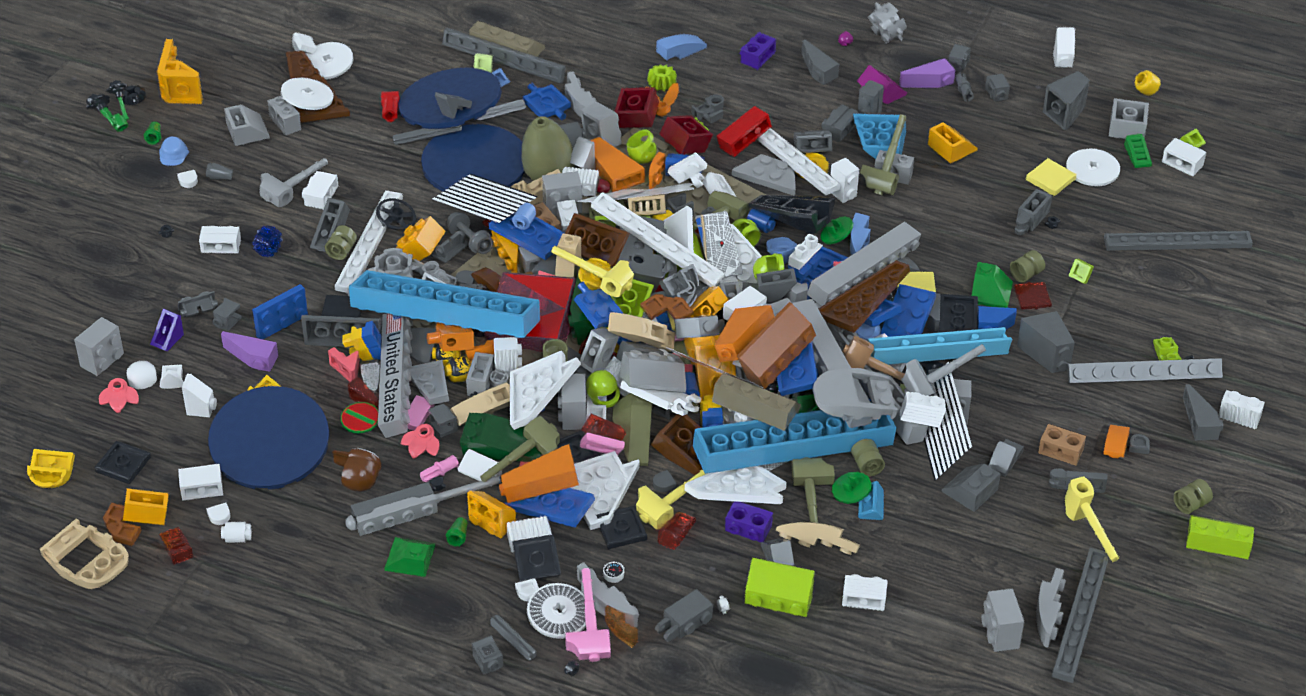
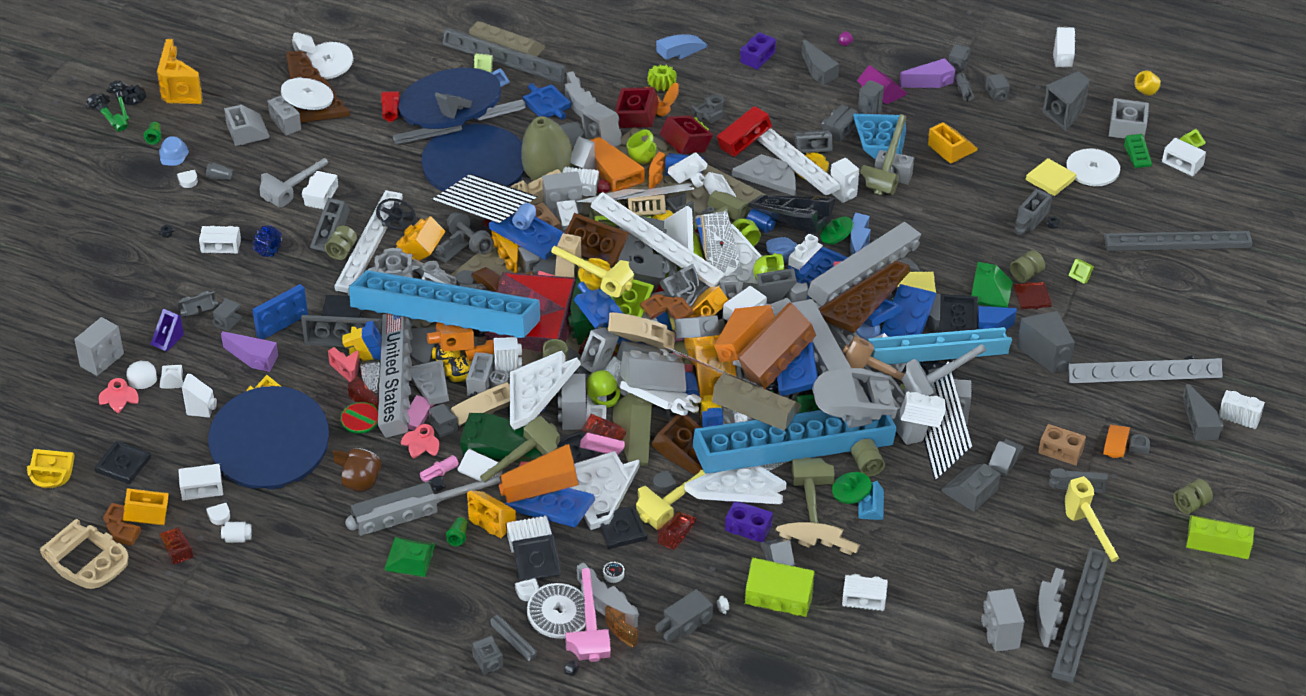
(887, 22): light grey brick -> none
(1166, 349): lime slope -> none

